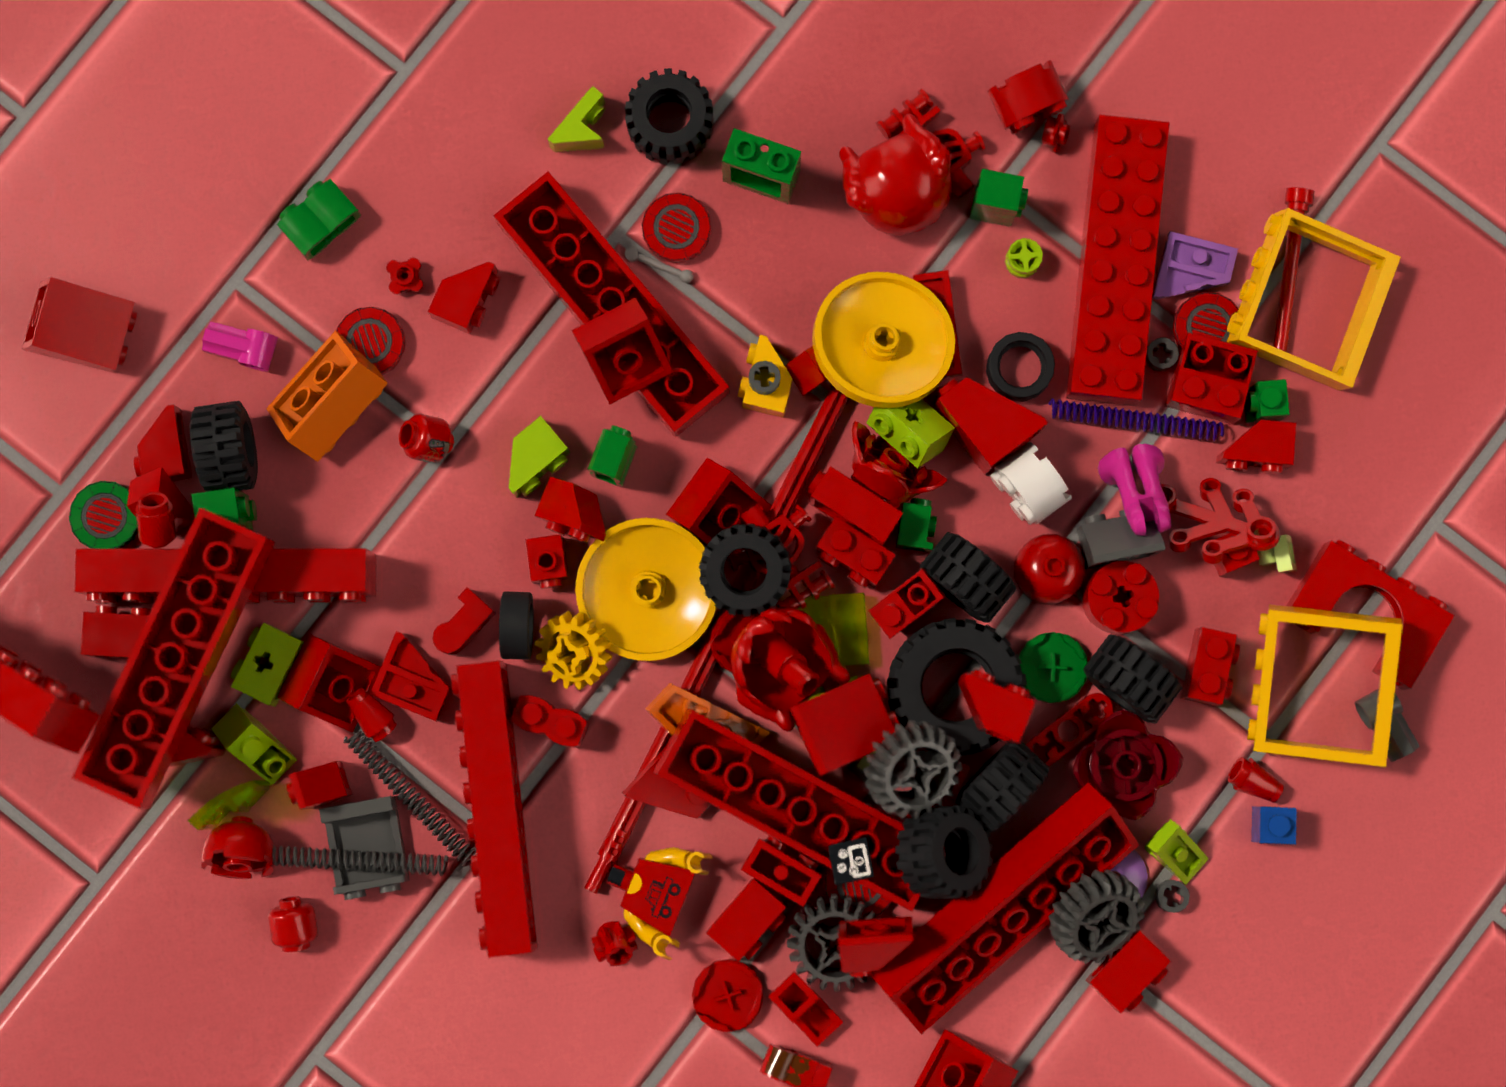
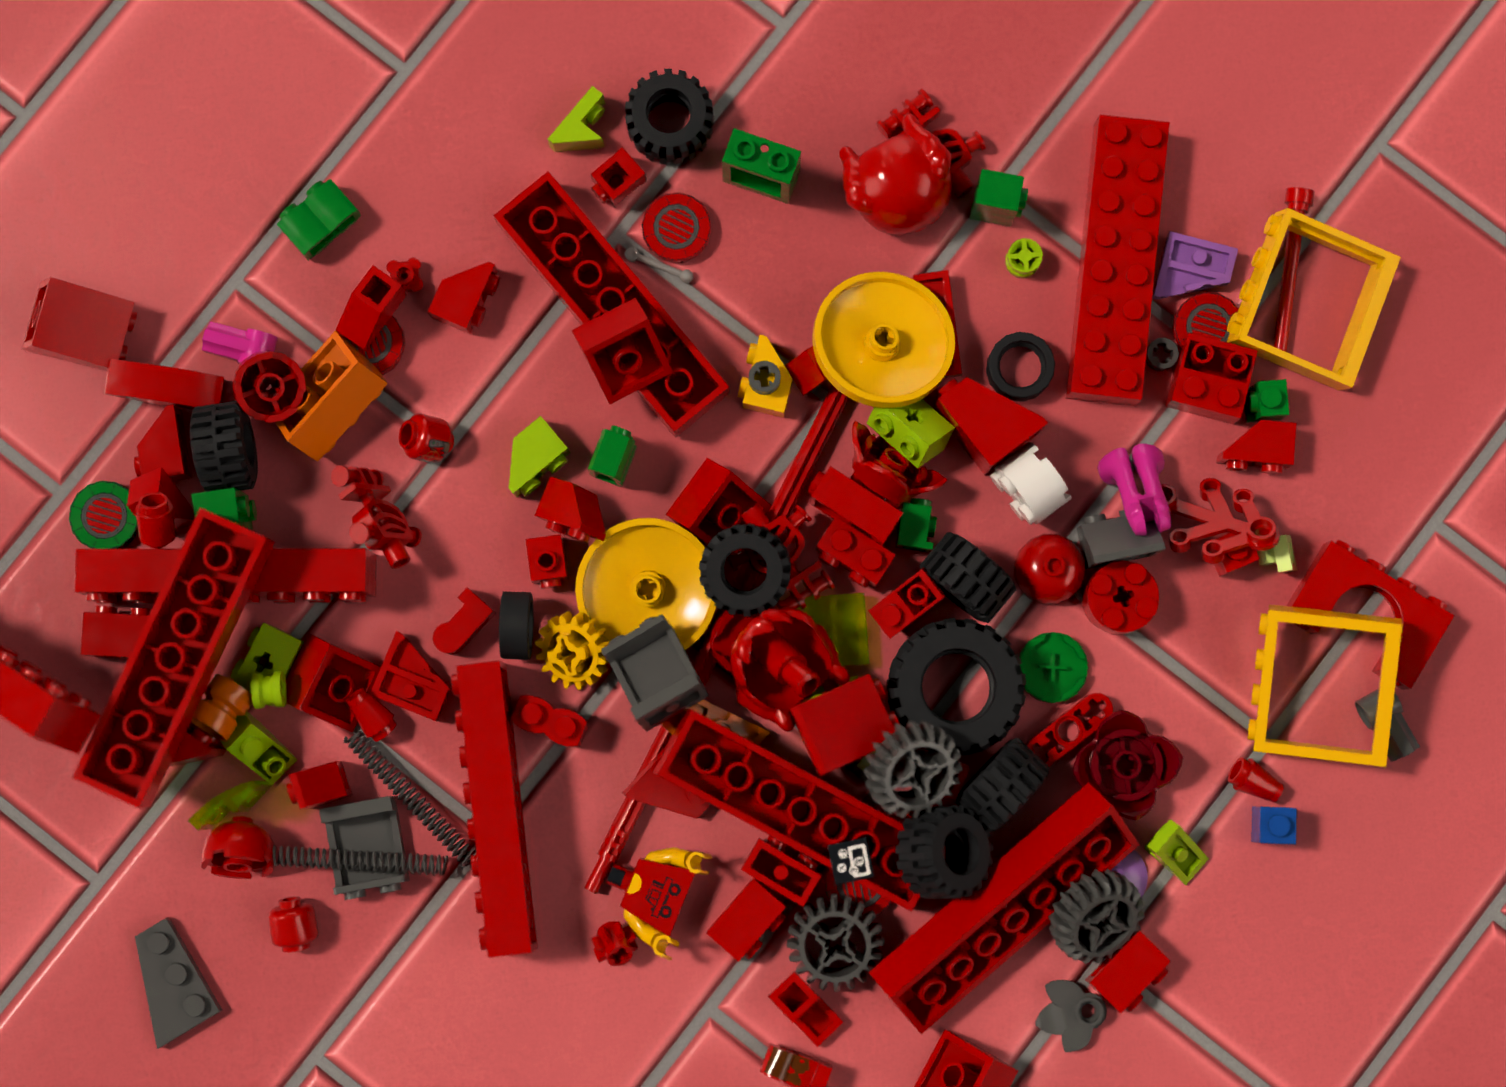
(162, 384): none -> red slope
(173, 983): none -> dark grey wing
(222, 705): none -> orange wheel
(268, 689): none -> lime wheel
(284, 381): none -> red cylinder
(370, 307): none -> red slope
(378, 522): none -> red piece
(620, 166): none -> red brick
(654, 672): none -> dark grey panel
(727, 995): red tile -> none
(872, 943): red slope -> none
(994, 708): red slope -> none
(1029, 95): red brick -> none
(1056, 132): red plate -> none
(1065, 1015): none -> dark grey plate
(1131, 419): dark purple piece -> none
(1132, 678): black tyre -> none
(1181, 891): dark grey bush -> none
(1209, 666): red brick -> none

